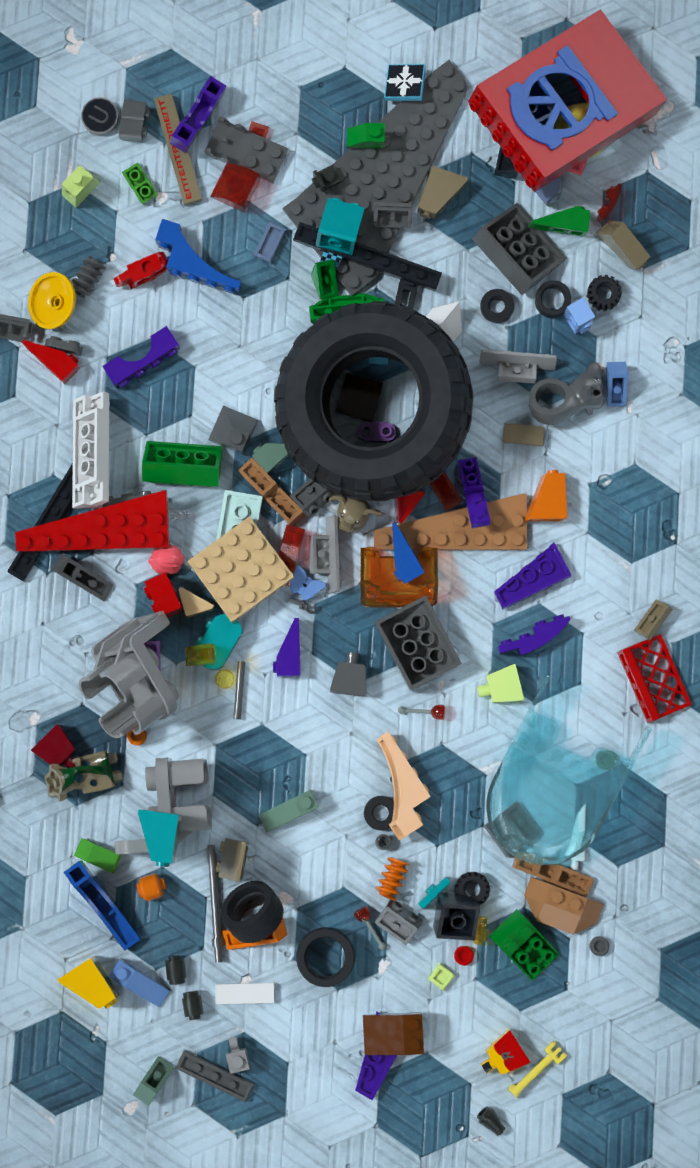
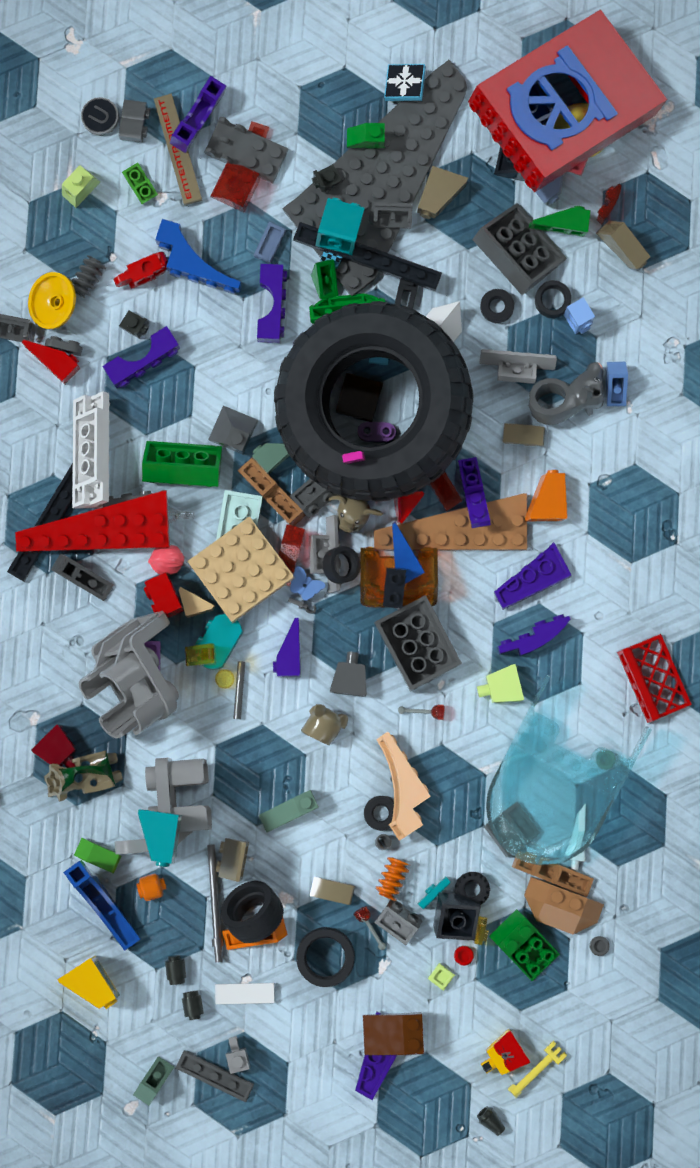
(134, 324): none -> pearl dark grey bracket
(137, 739): orange tile -> none
(138, 982): medium blue slope -> none
(269, 327): none -> dark purple arch
(324, 724): none -> dark tan piece
(332, 891): none -> dark tan slope
(353, 457): none -> dark pink tile
(353, 561): none -> black tyre
(394, 587): none -> black brick
(607, 282): black tyre -> none
(653, 619): dark tan plate -> none

